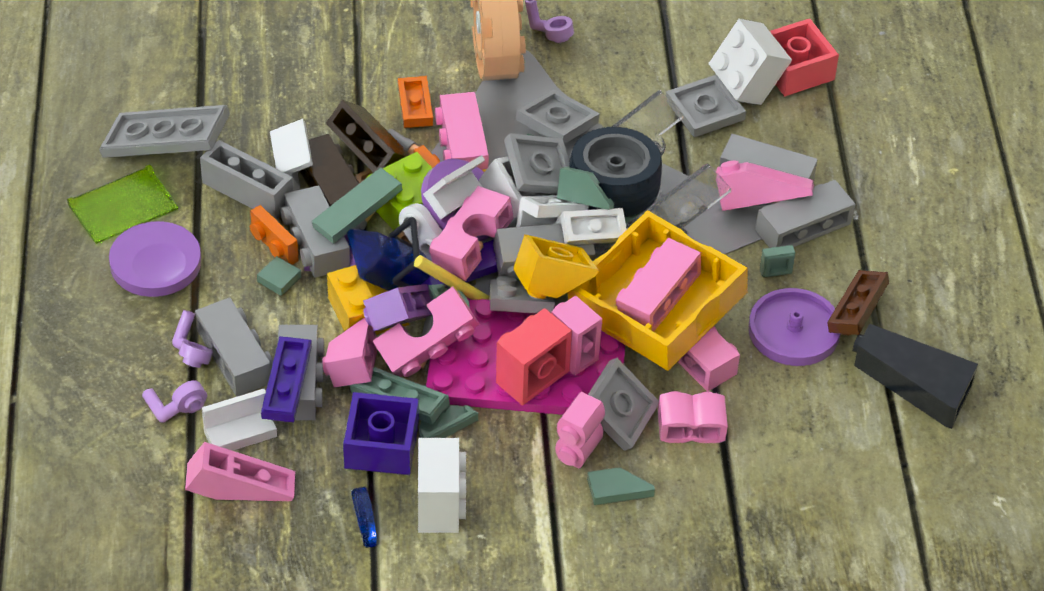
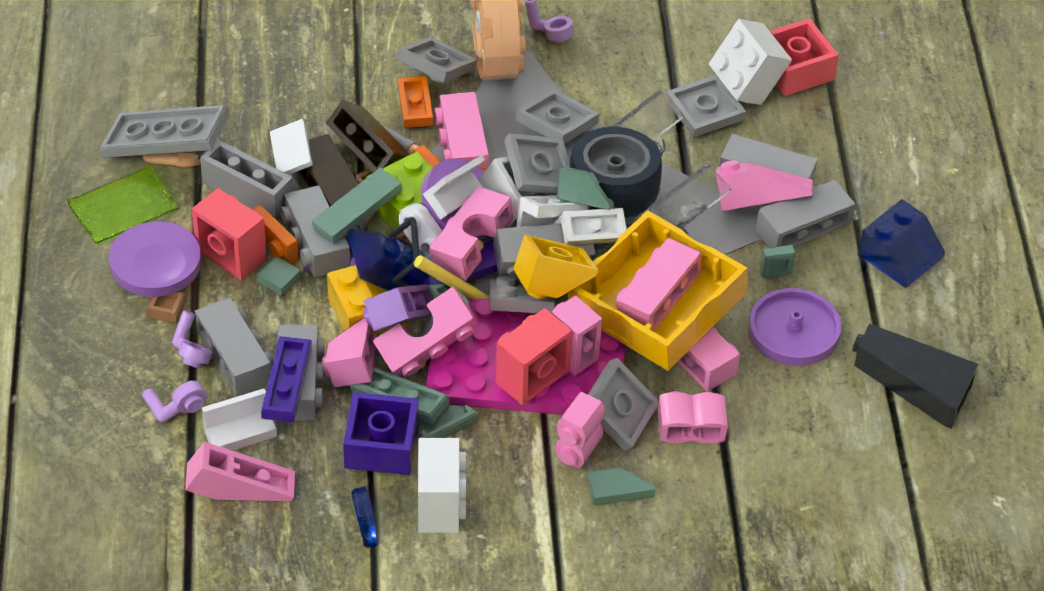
(167, 307): none -> medium nougat tile
(180, 159): none -> light nougat piece
(230, 233): none -> coral brick
(436, 59): none -> light grey plate
(858, 302): reddish brown plate -> none
(901, 243): none -> clear blue slope

